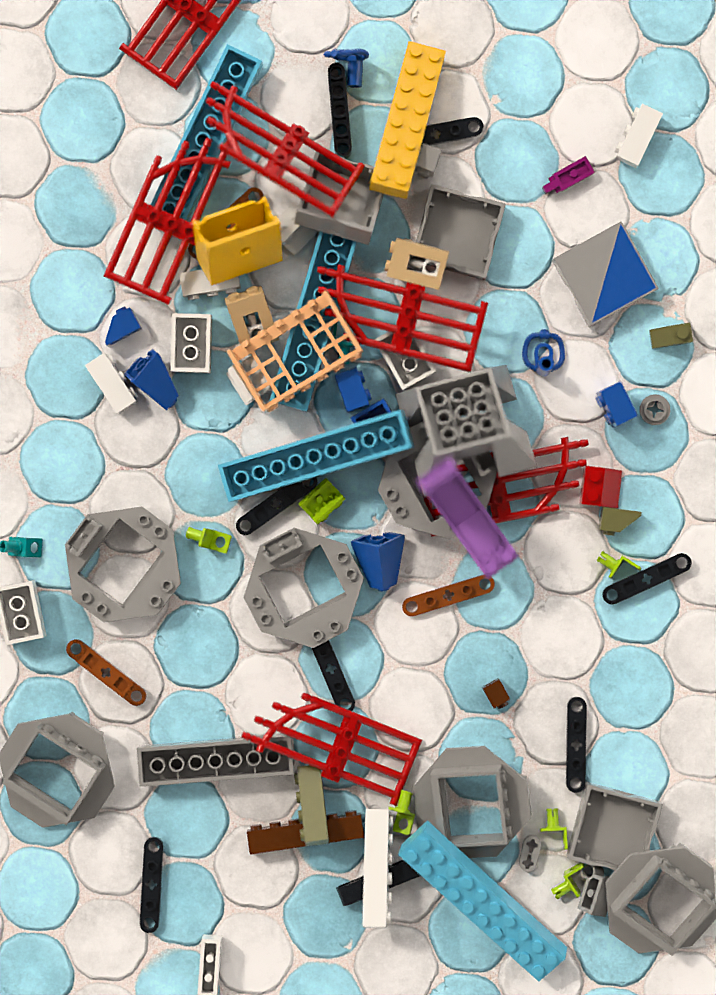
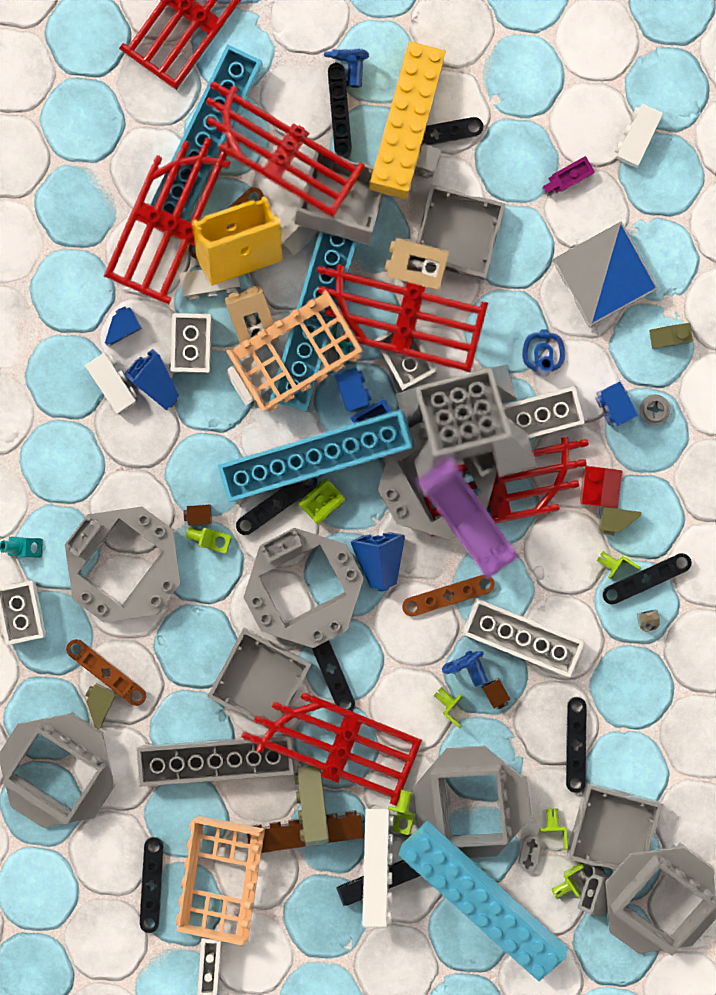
(99, 703): none -> olive slope
(198, 514): none -> reddish brown brick
(250, 881): none -> light nougat window
(258, 676): none -> light grey tile
(449, 702): none -> lime bracket
(473, 665): none -> blue piece
(523, 637): none -> white brick
(545, 412): none -> white brick
(648, 620): none -> dark tan rock

